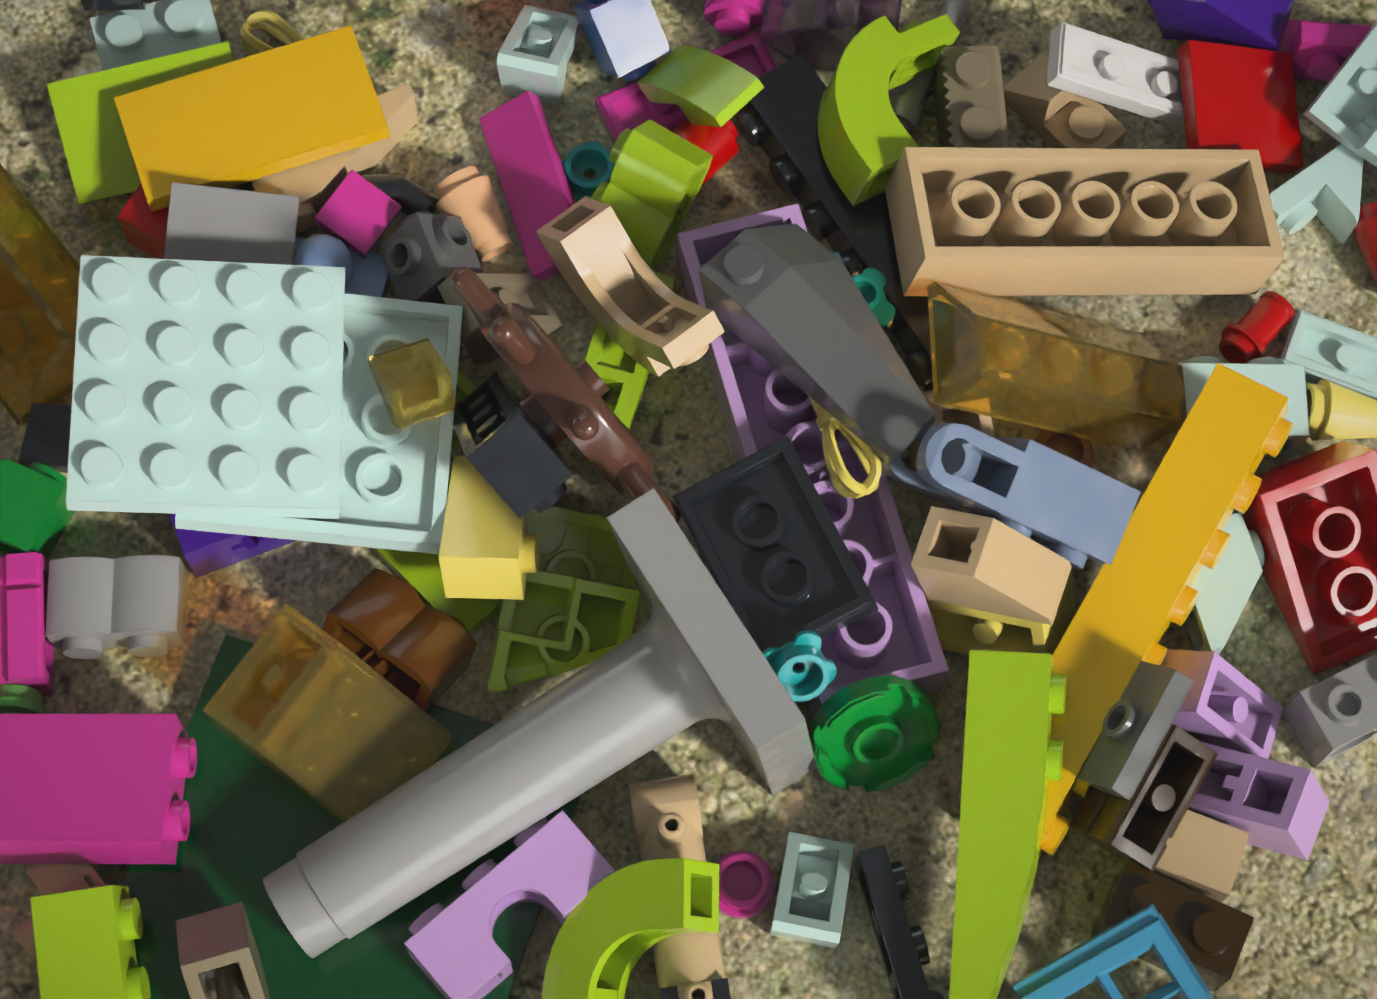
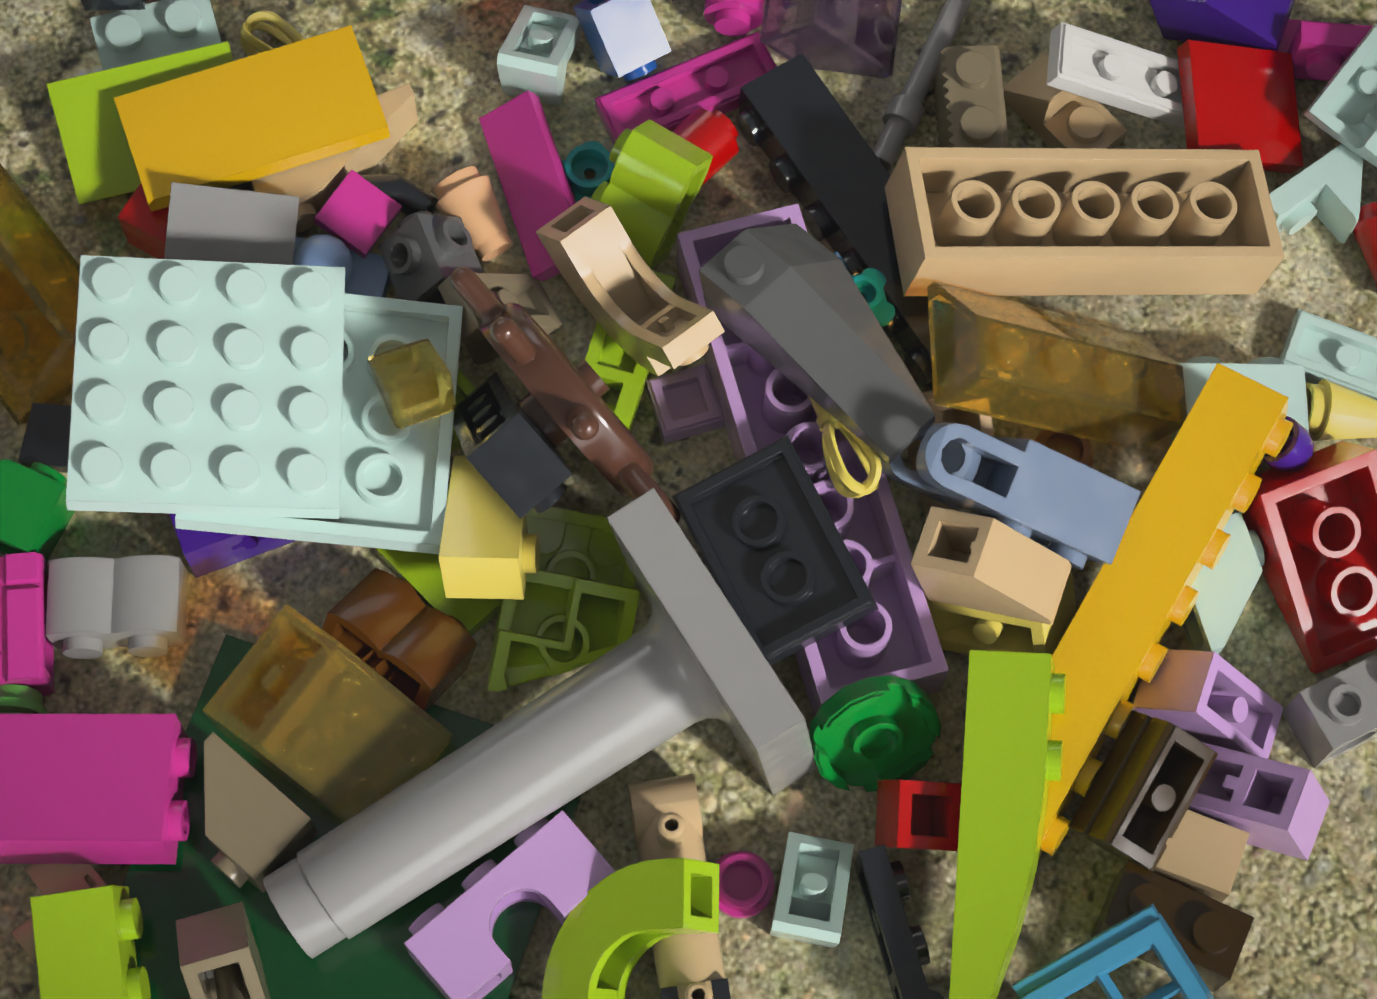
(248, 818): none -> dark tan slope
(685, 403): none -> lavender tile
(701, 84): lime slope -> none
(812, 677): teal plate -> none
(855, 117): lime arch -> none
(918, 814): none -> red brick
(1135, 729): dark grey plate -> none
(1256, 329): red pin -> none
(1295, 452): none -> dark purple hinge

